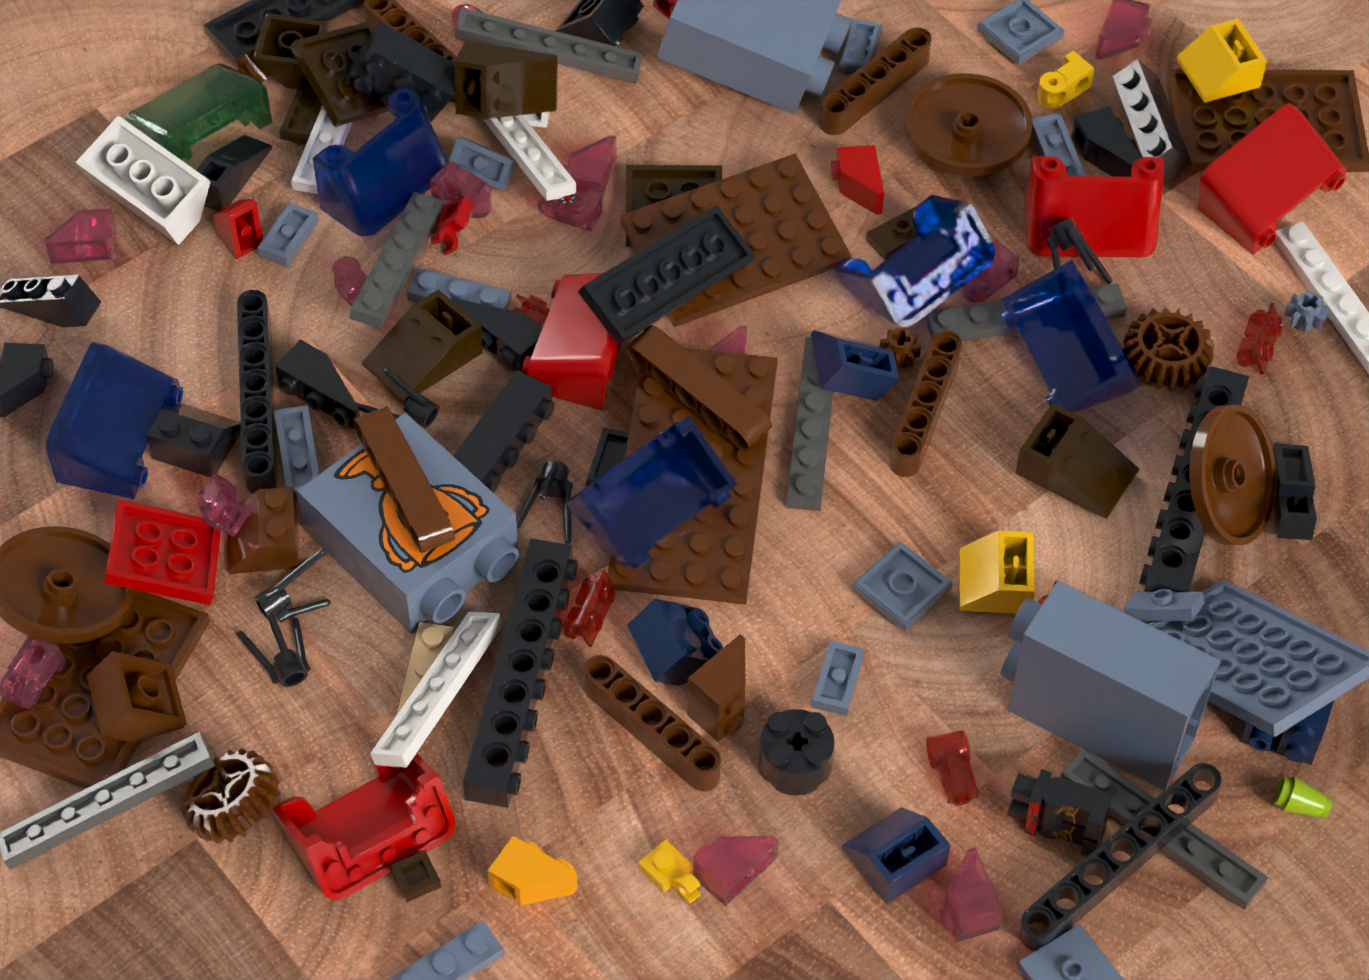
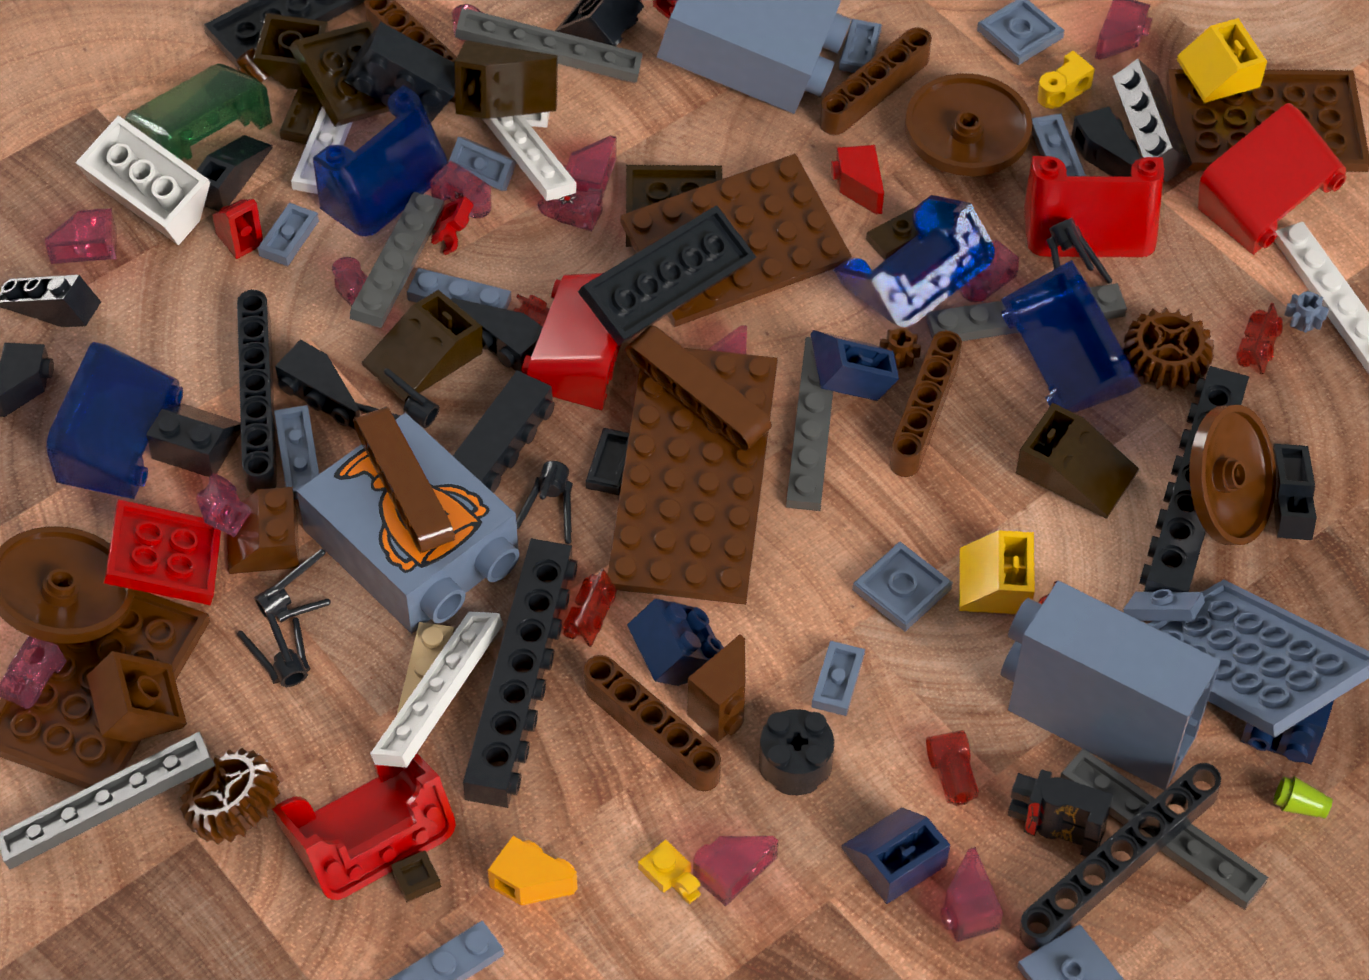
(653, 492): clear blue windscreen -> none

